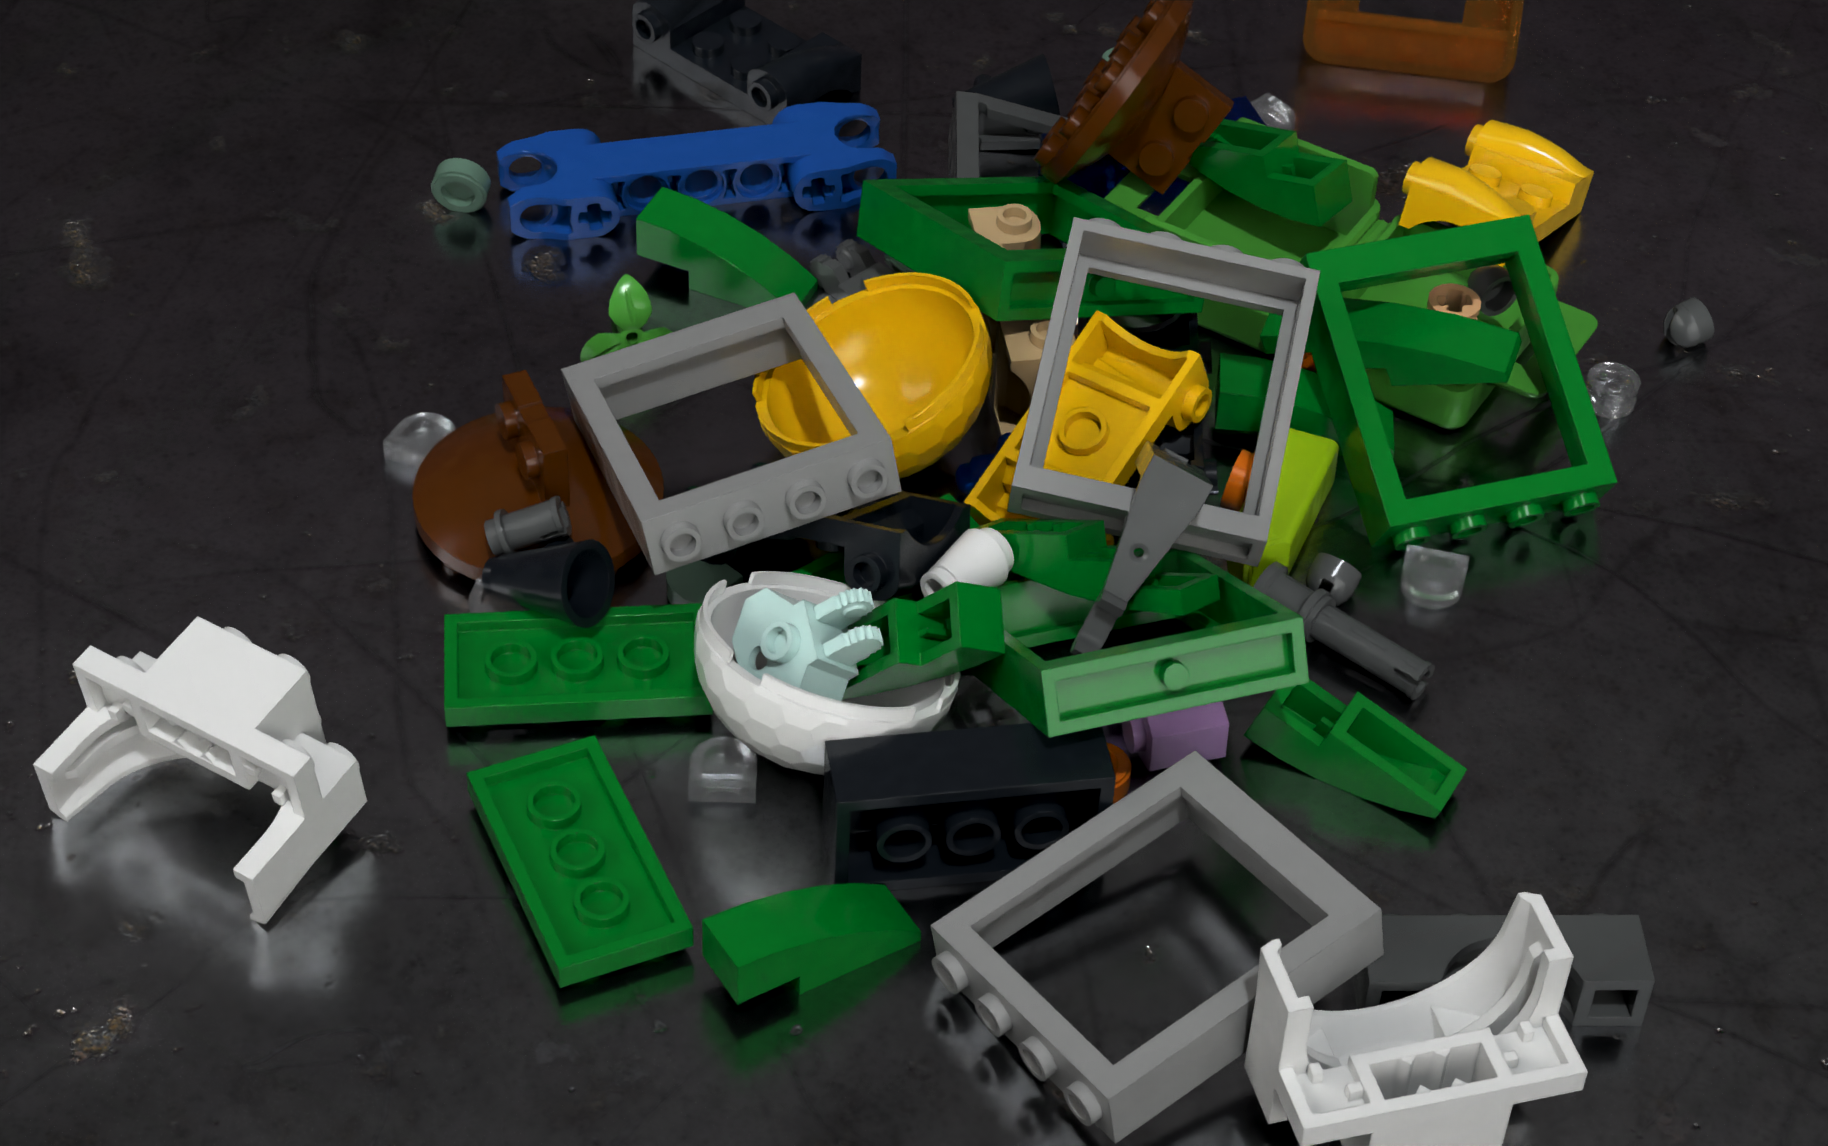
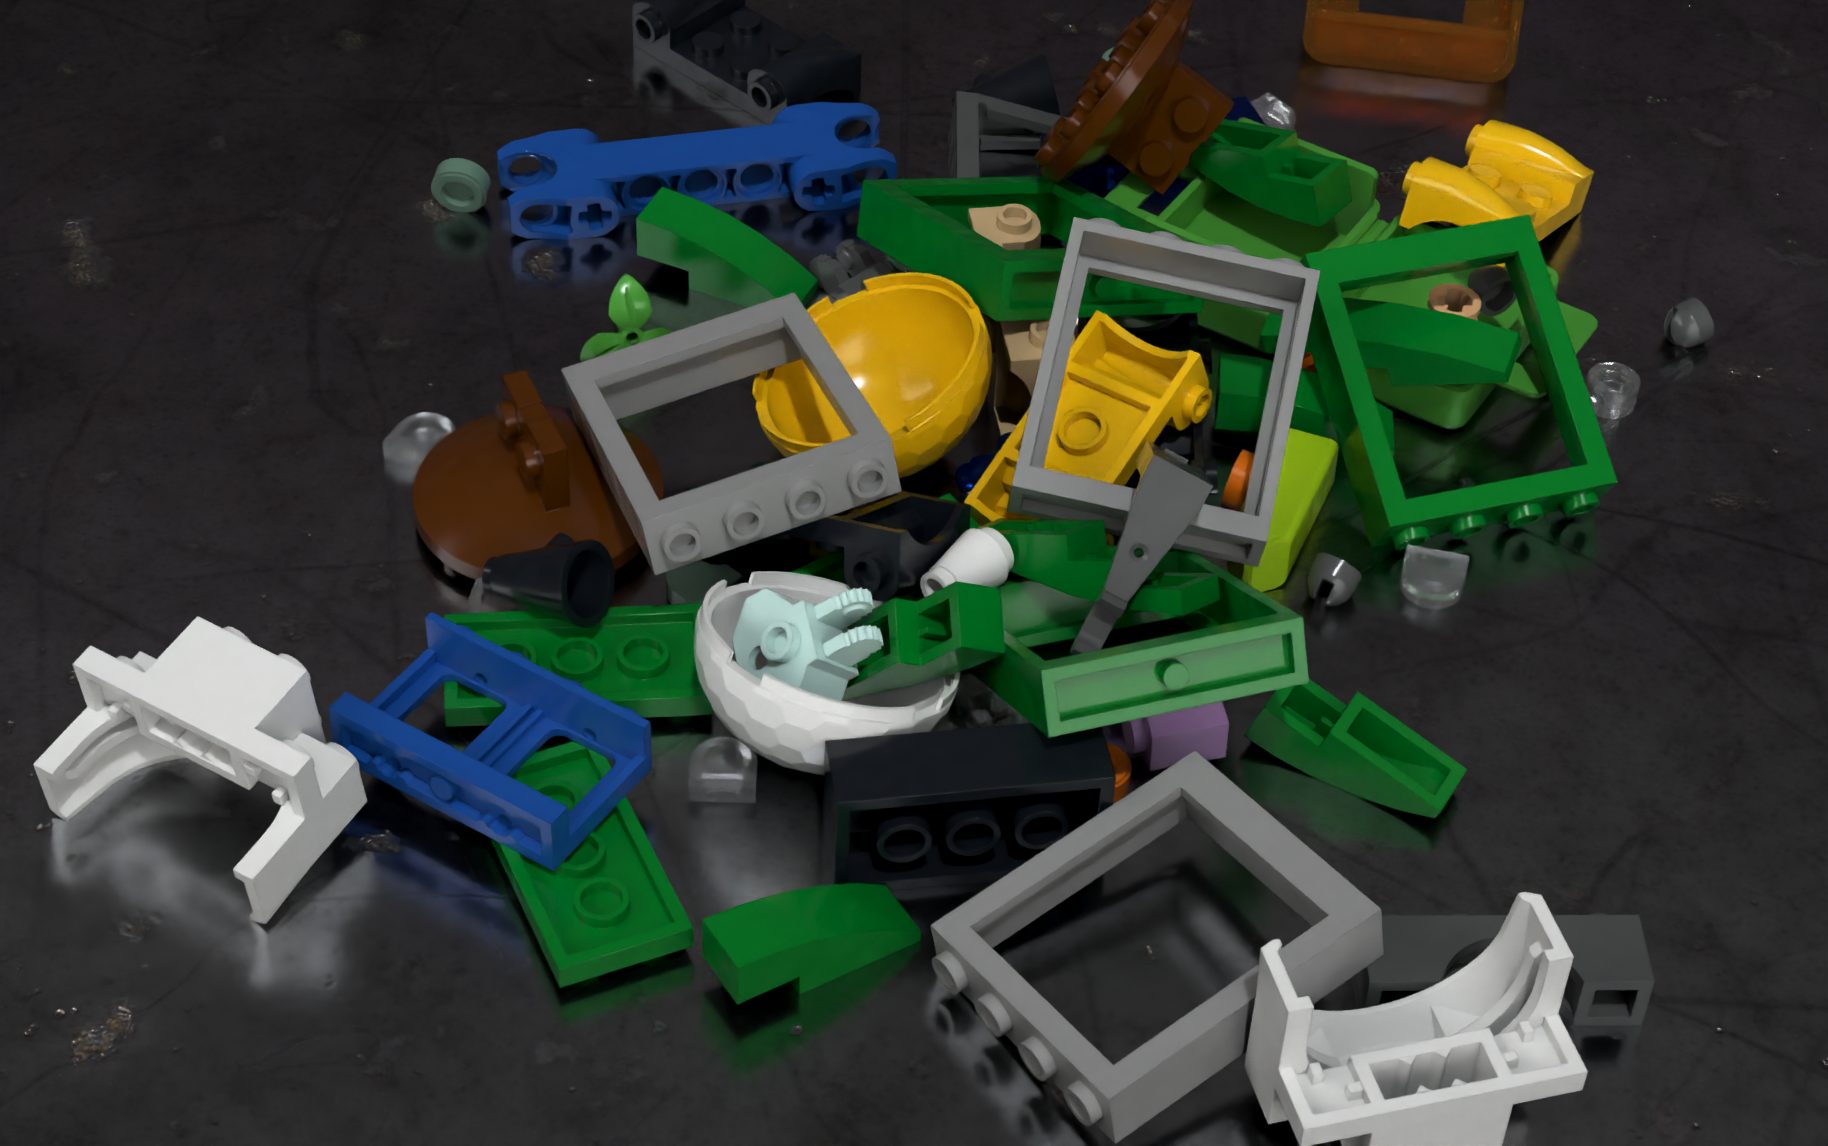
(478, 782): none -> blue window
(527, 526): dark grey pin -> none
(1346, 634): dark grey pin -> none

